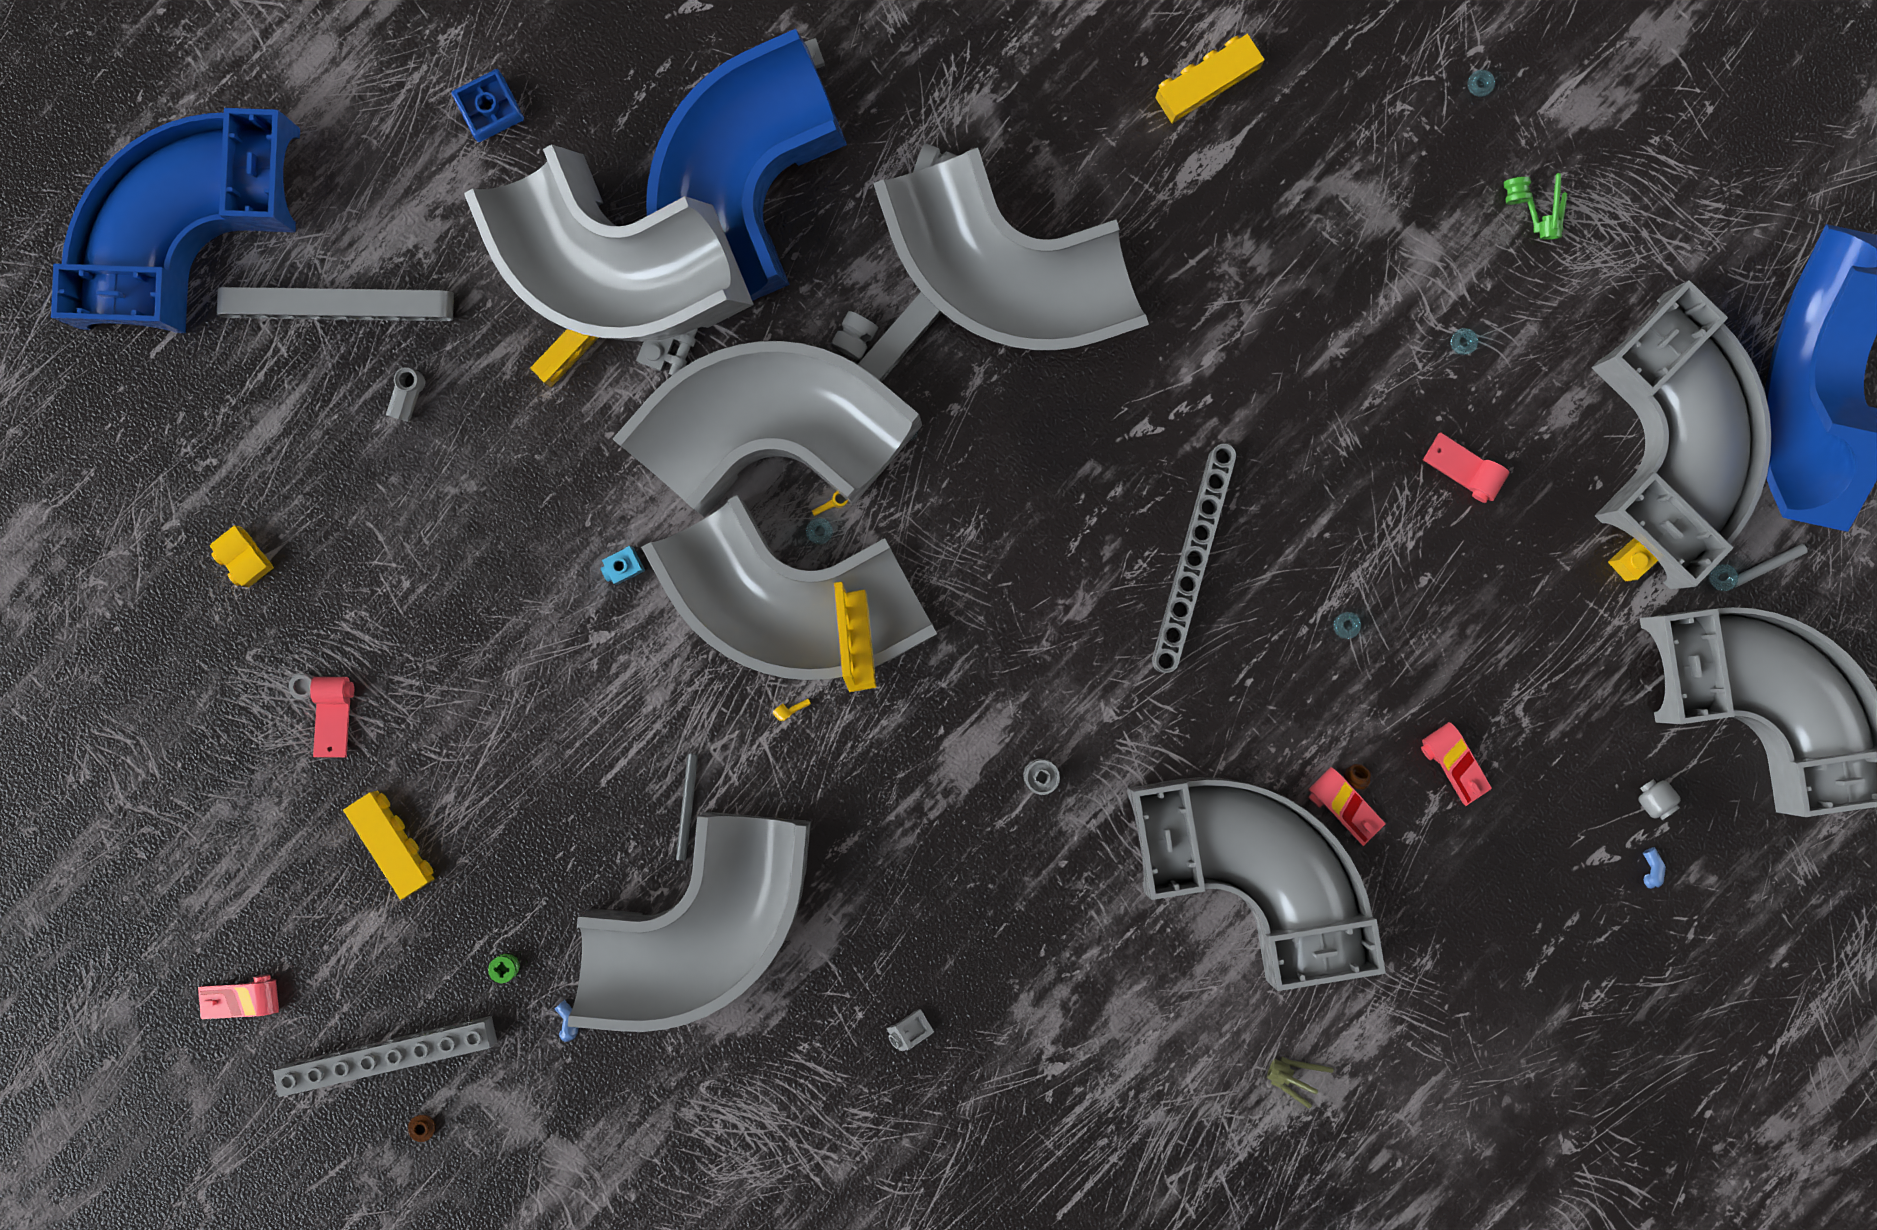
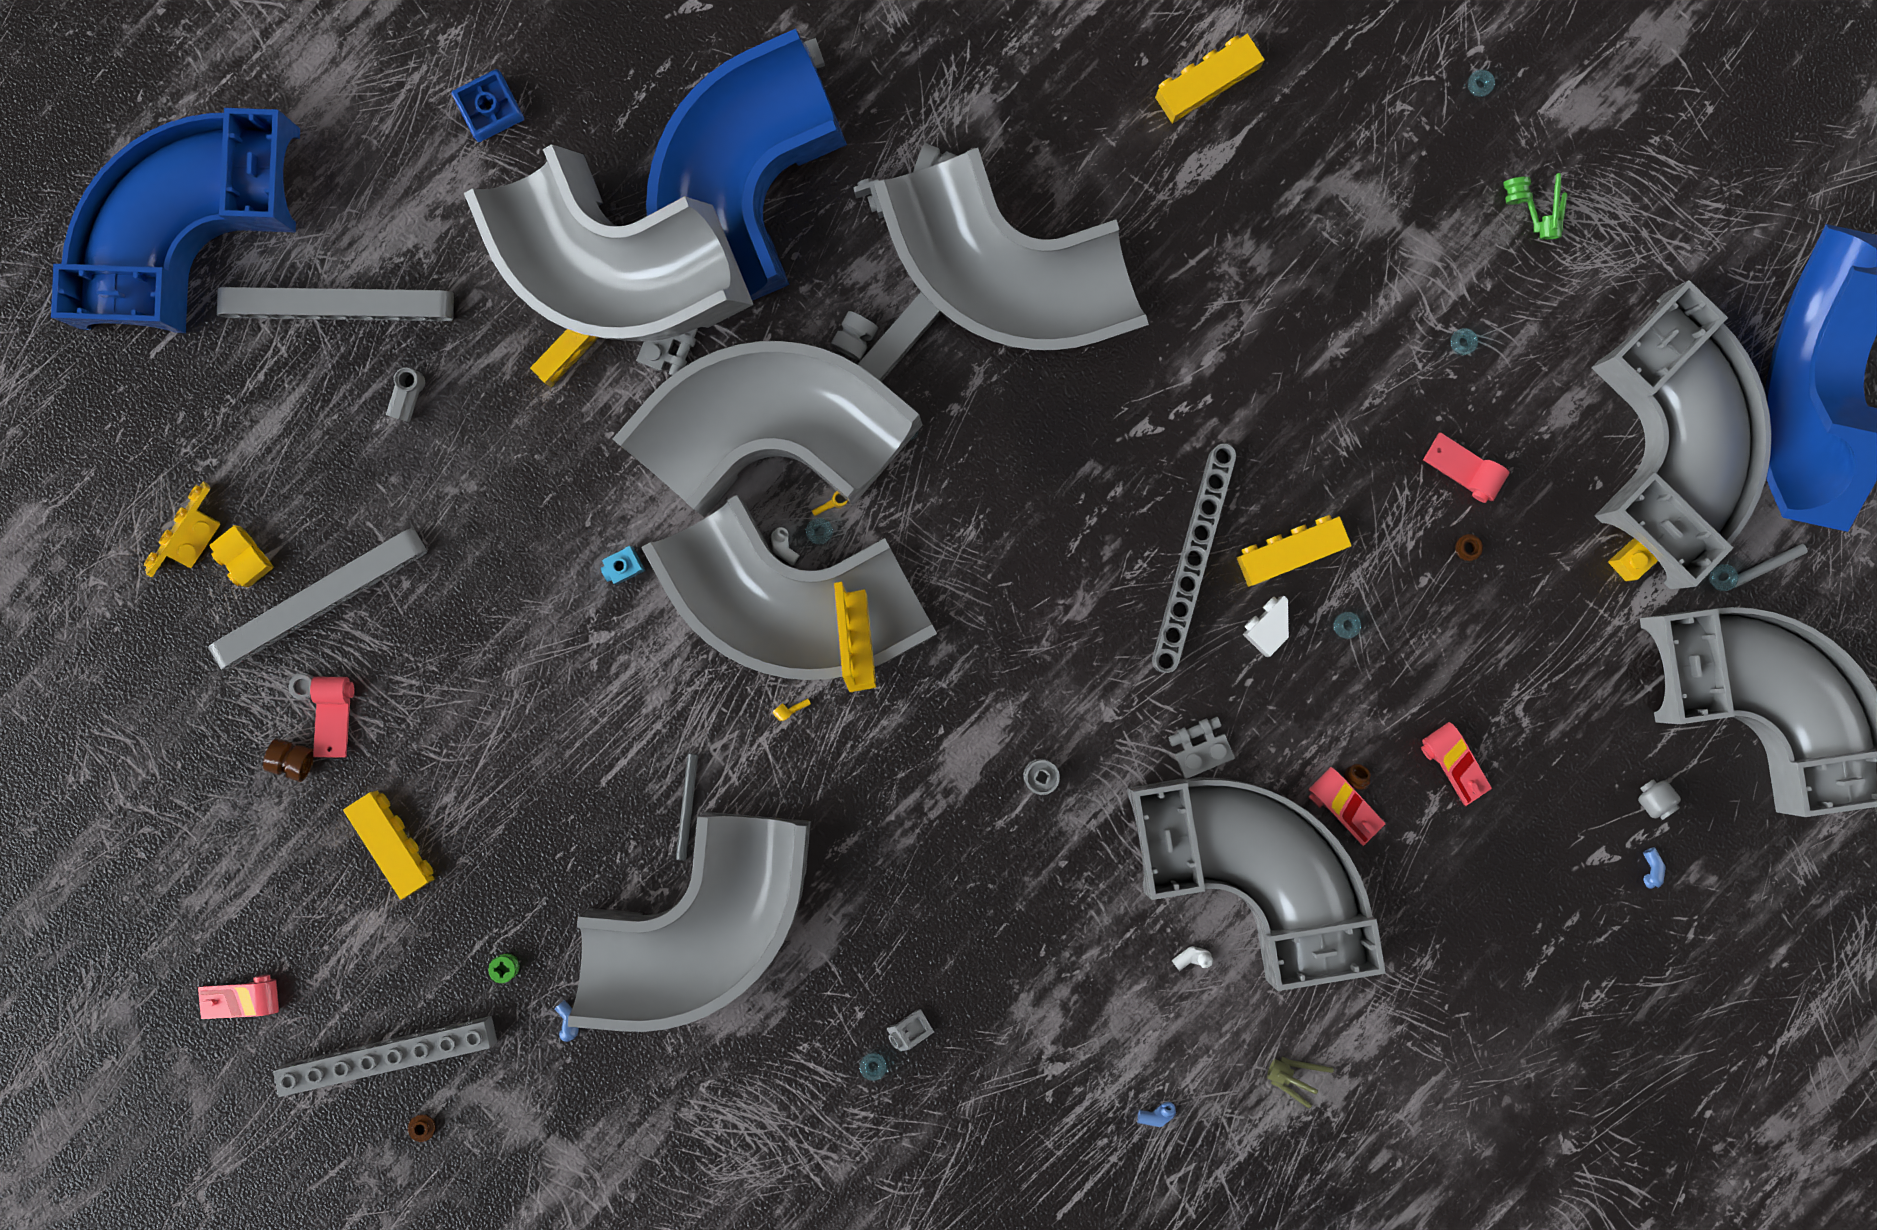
(187, 536): none -> yellow bracket
(284, 758): none -> reddish brown wheel
(317, 599): none -> light grey beam
(781, 548): none -> white arm
(865, 188): none -> light grey bracket
(876, 1074): none -> clear light blue plate
(1159, 1116): none -> medium blue arm
(1193, 955): none -> white arm
(1205, 754): none -> light grey plate
(1271, 628): none -> white slope
(1293, 551): none -> yellow brick
(1477, 547): none -> reddish brown plate

